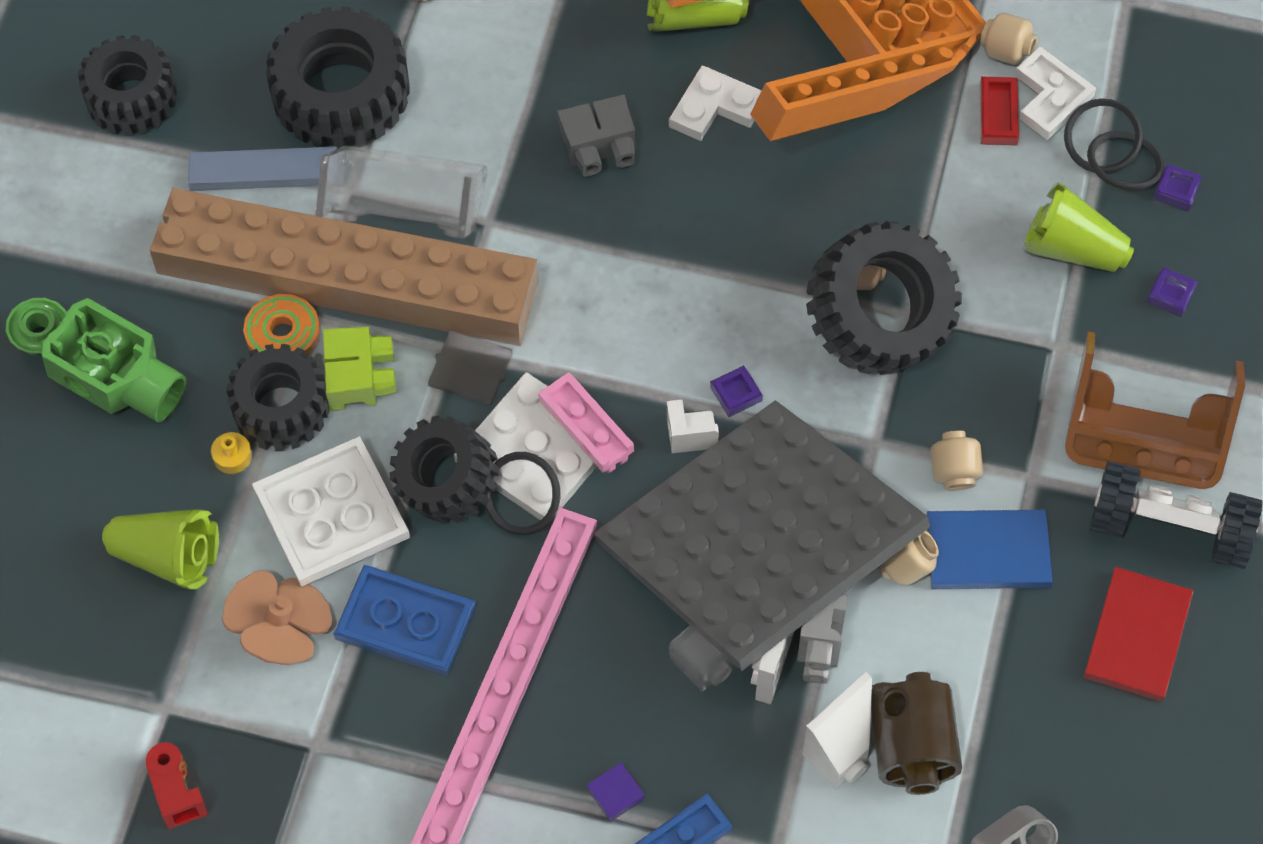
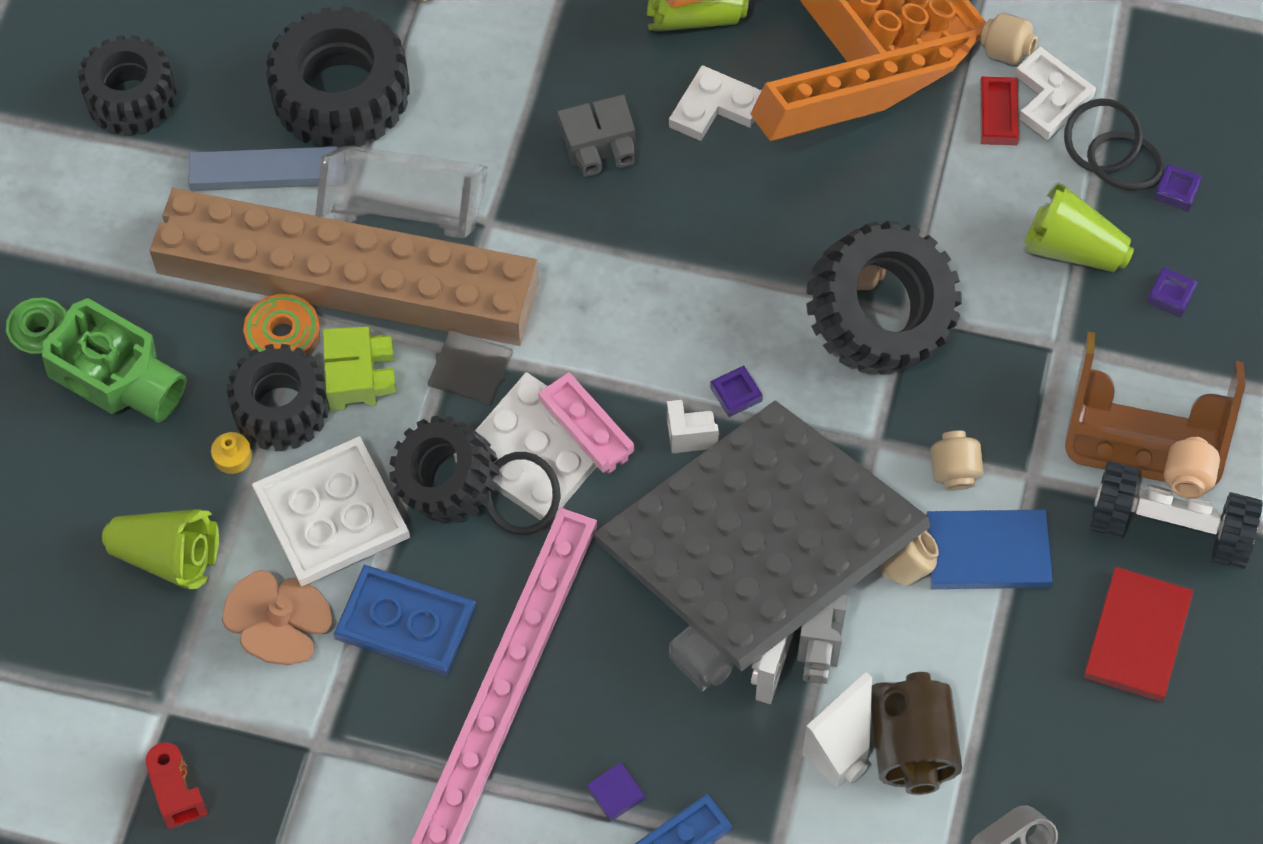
(1191, 467): none -> light nougat head

